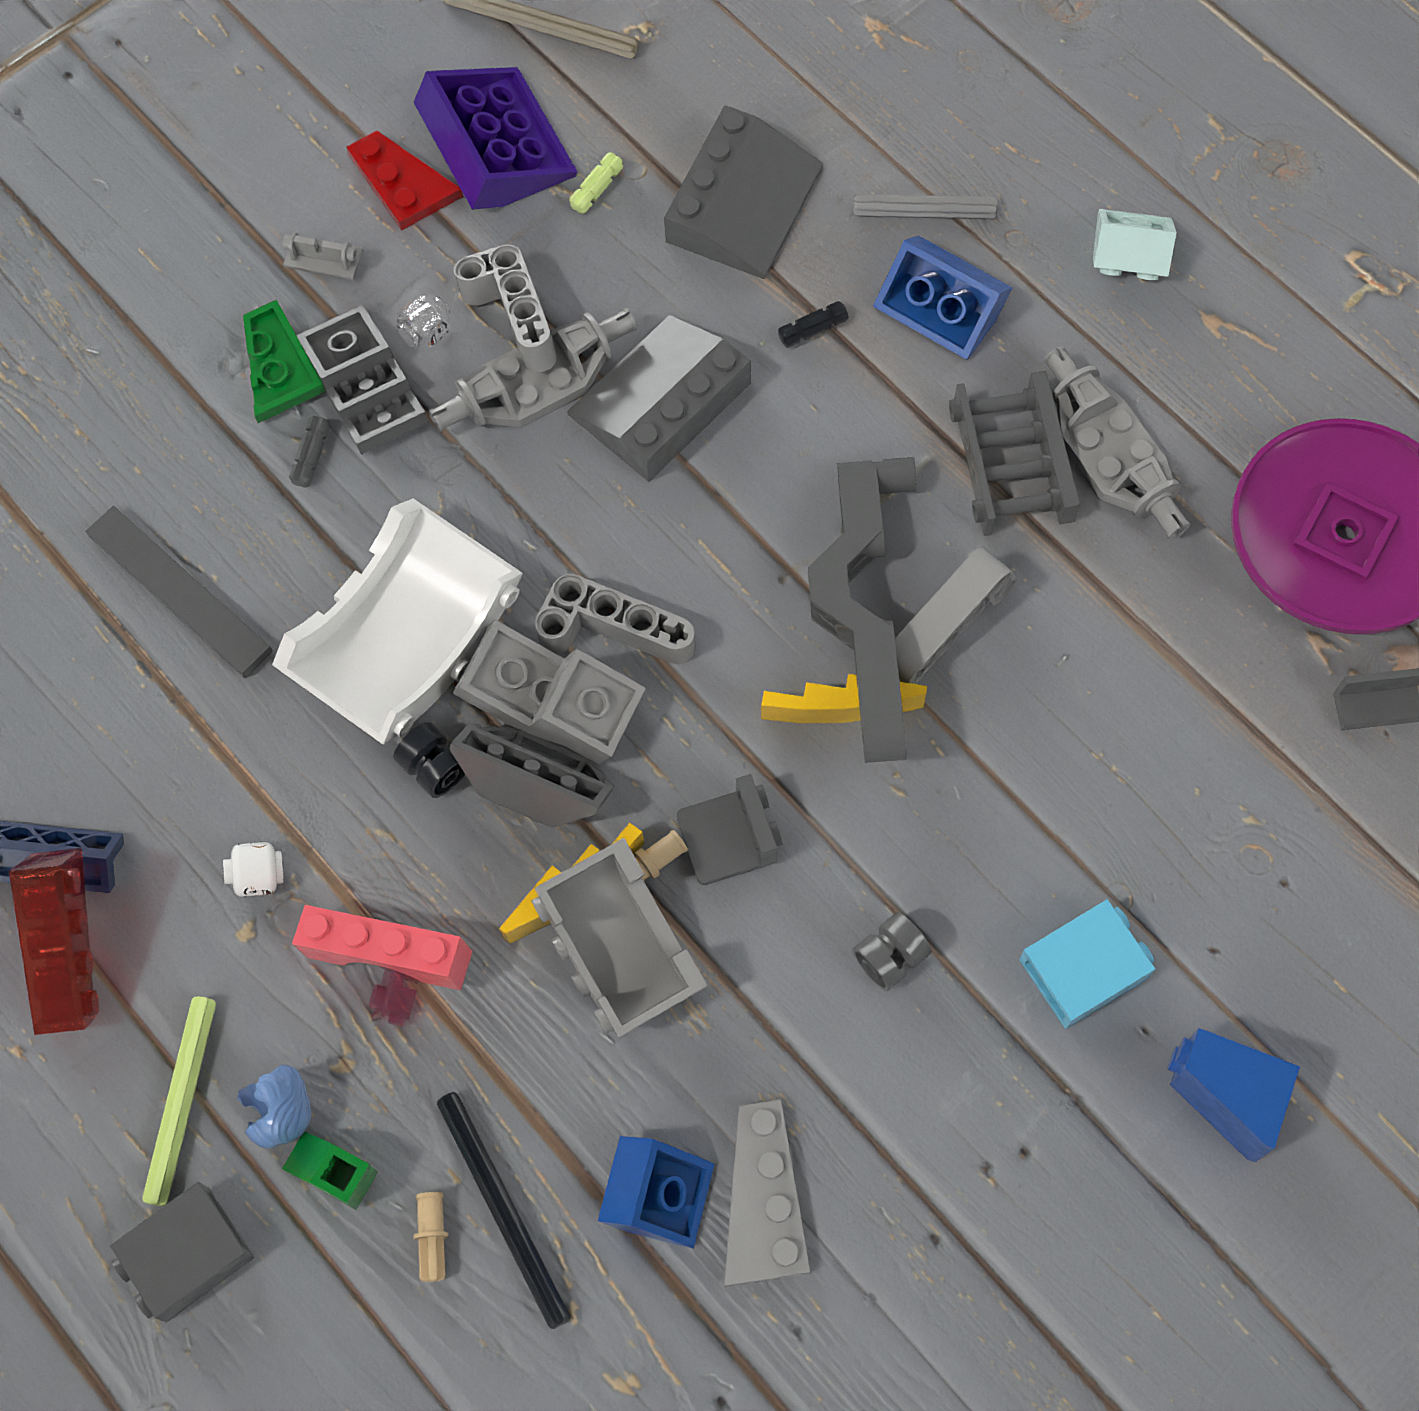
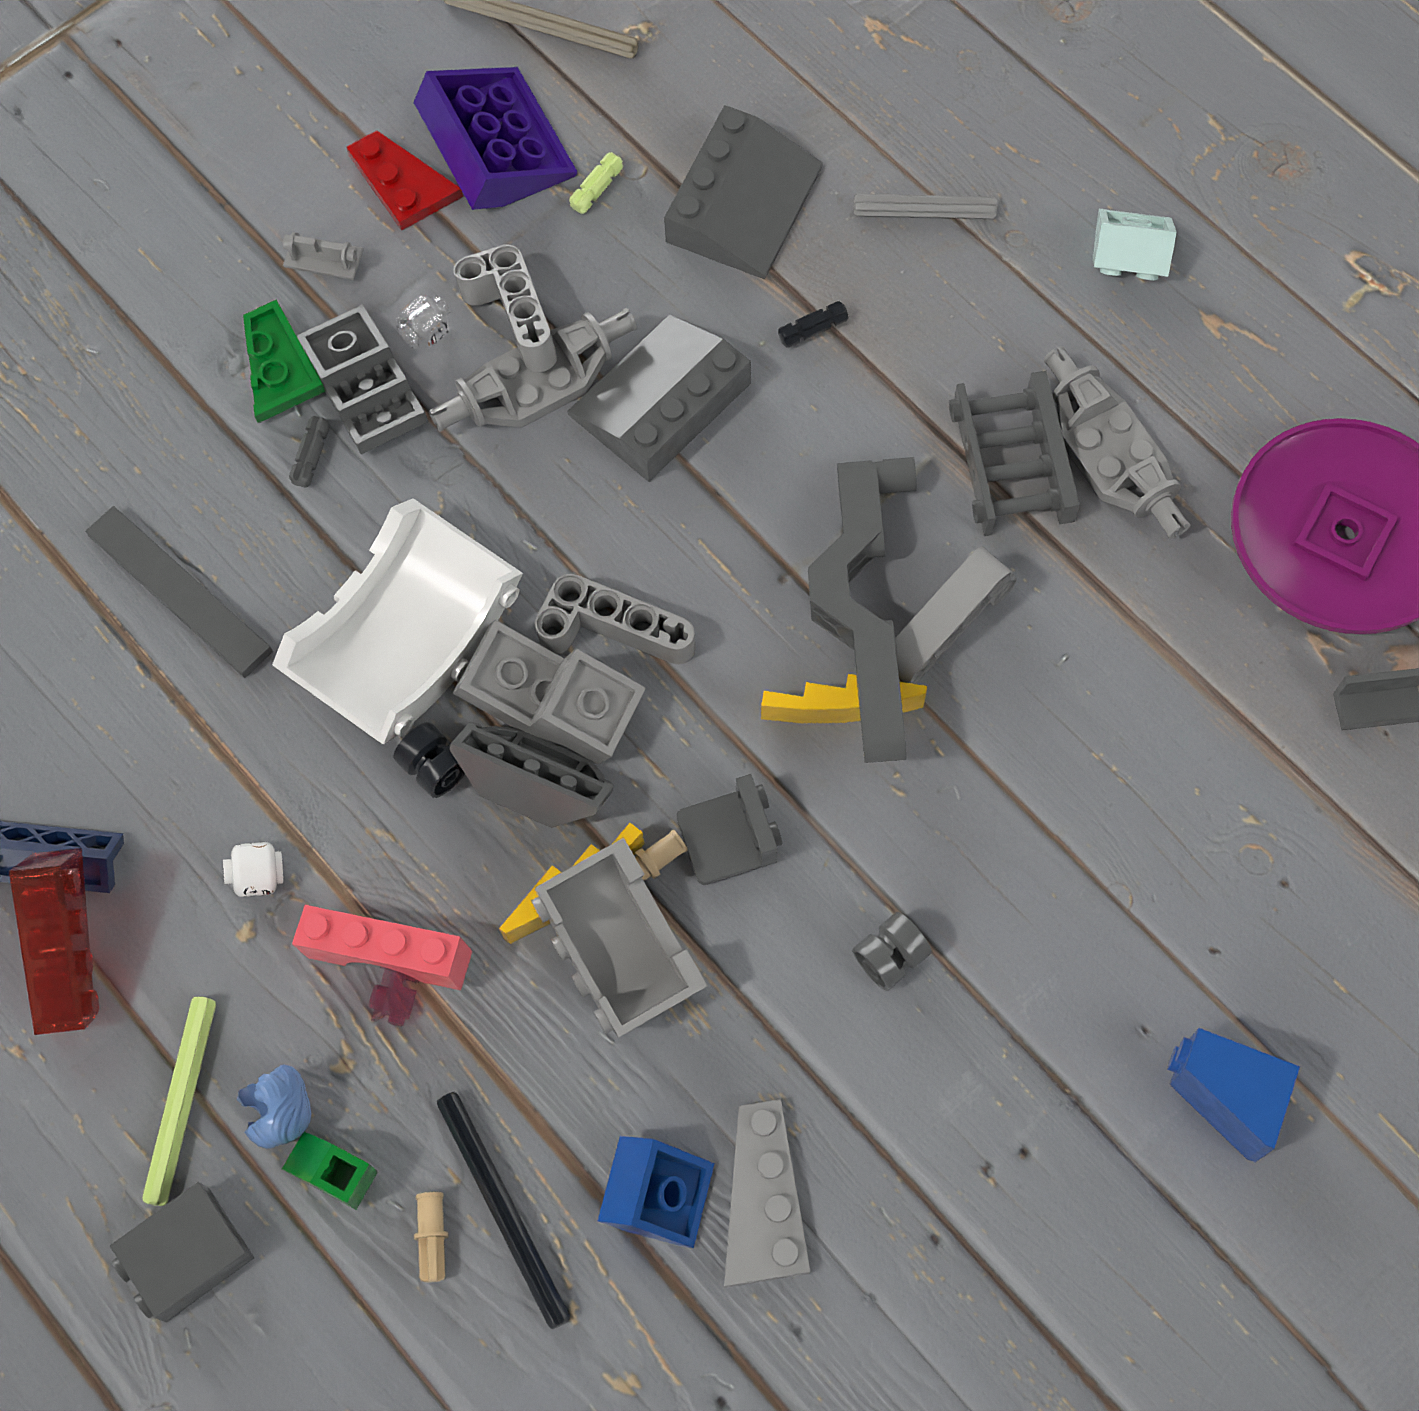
(941, 296): blue slope -> none
(1087, 963): medium azure brick -> none

